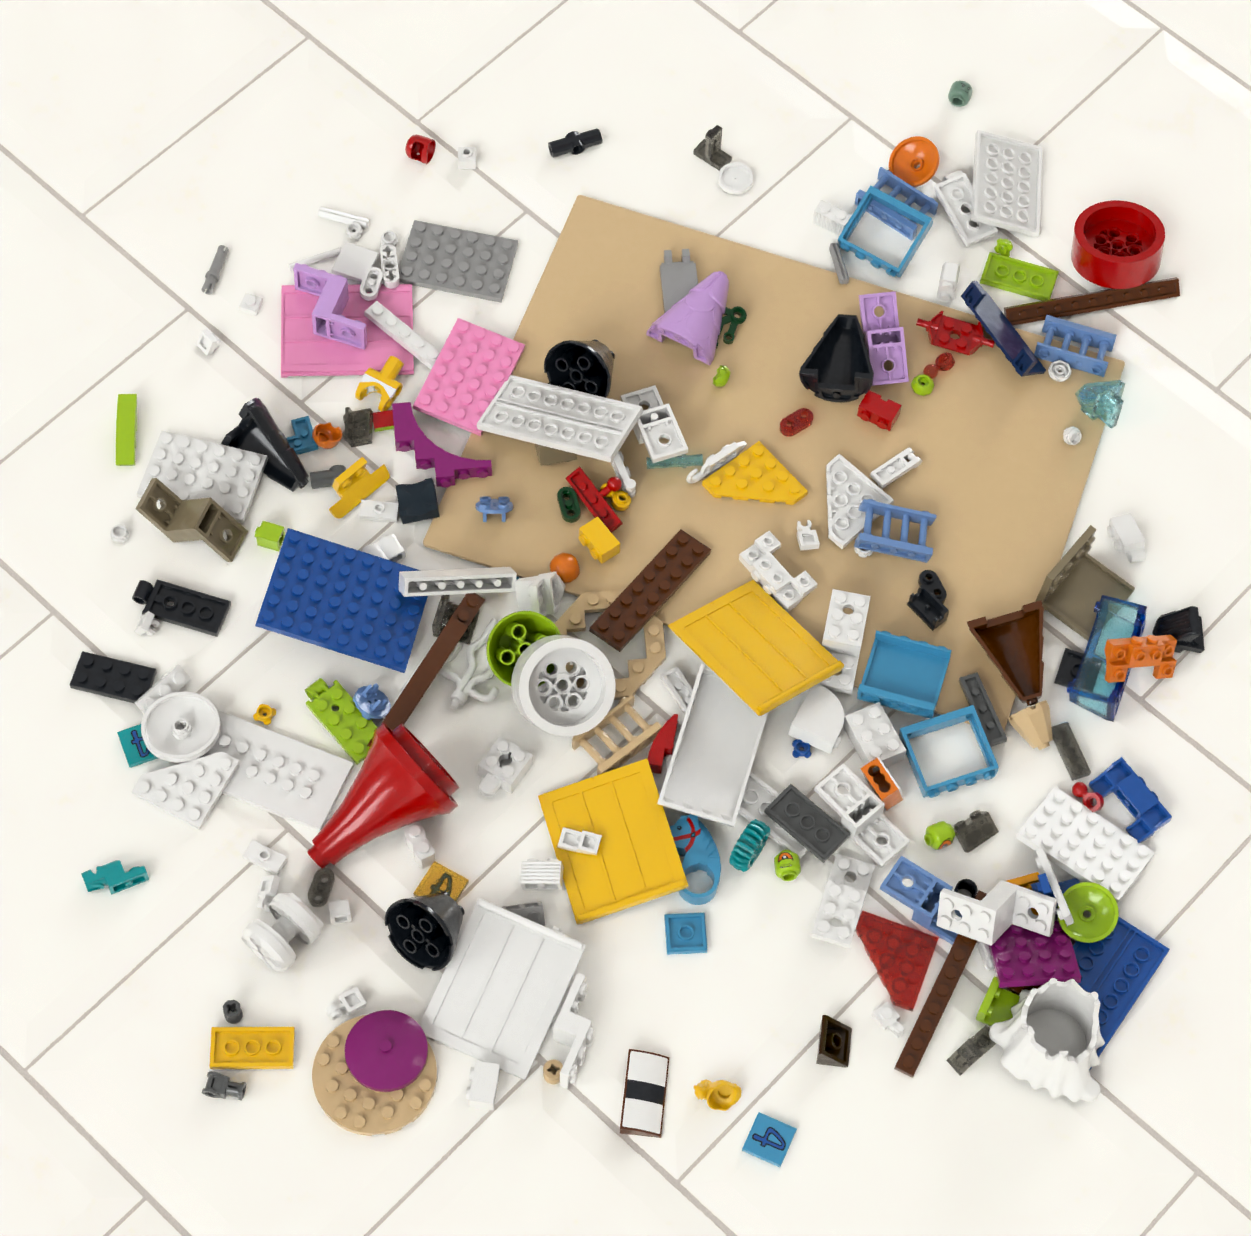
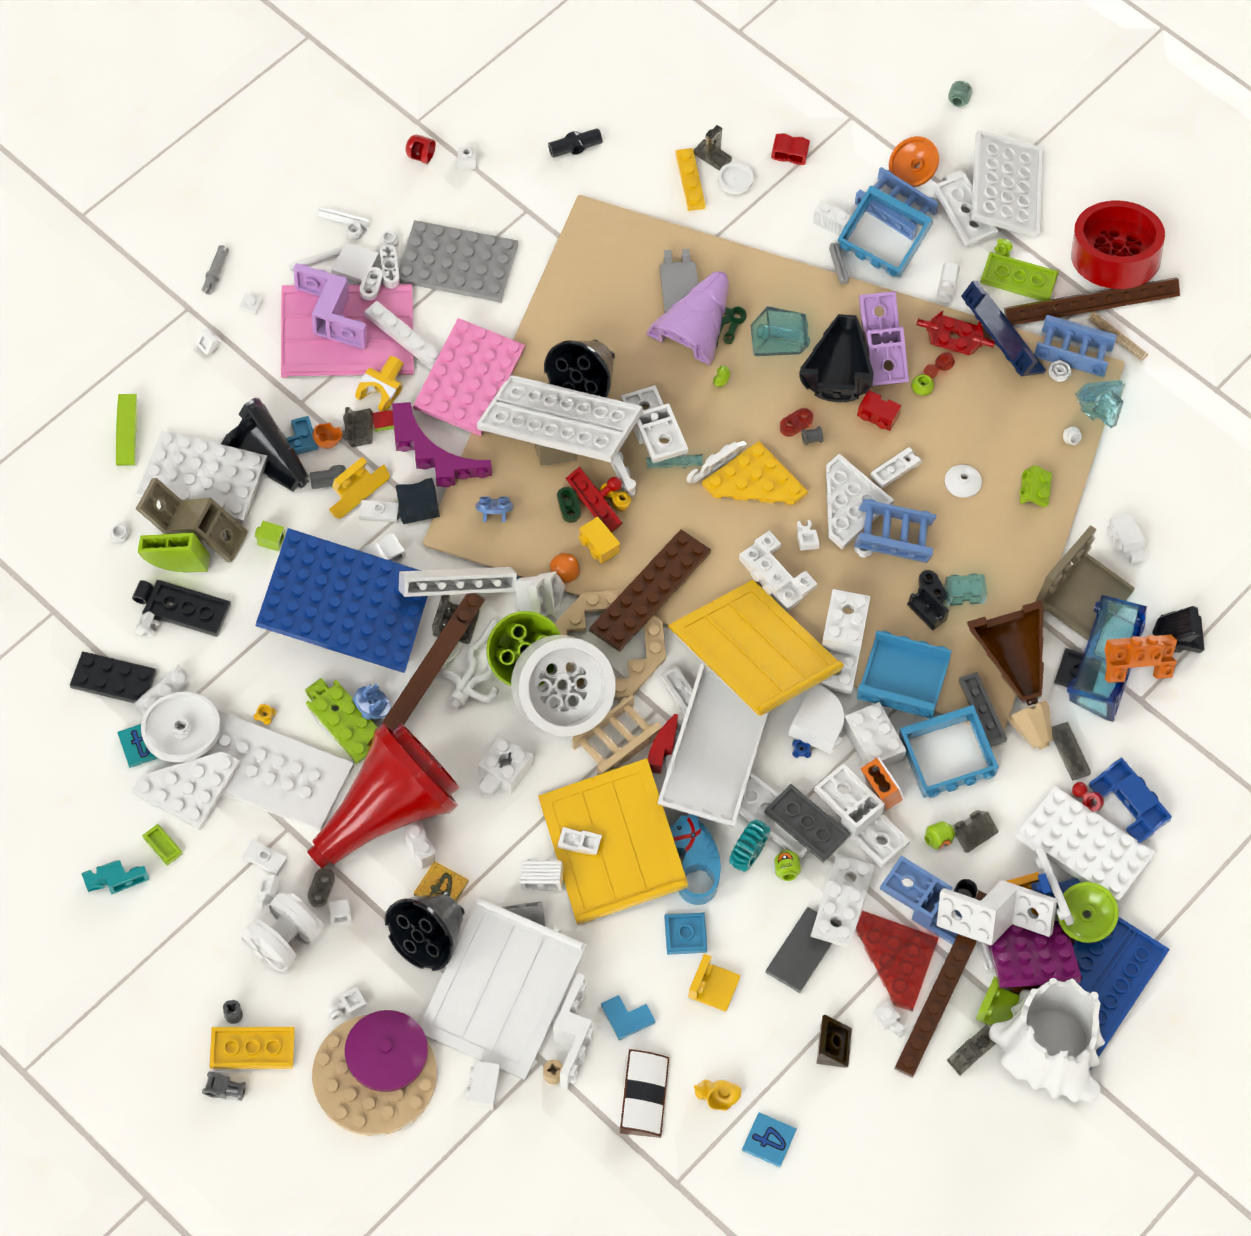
(162, 844): none -> lime tile
(174, 552): none -> lime brick
(625, 1022): none -> dark azure tile
(690, 179): none -> yellow plate
(713, 985): none -> yellow bracket
(779, 332): none -> clear light blue slope
(790, 149): none -> red brick
(799, 953): none -> dark grey tile
(811, 436): none -> dark grey bush
(963, 487): none -> white dish
(965, 588): none -> clear light blue brick
(1035, 486): none -> lime bracket
(1094, 317): none -> tan piece

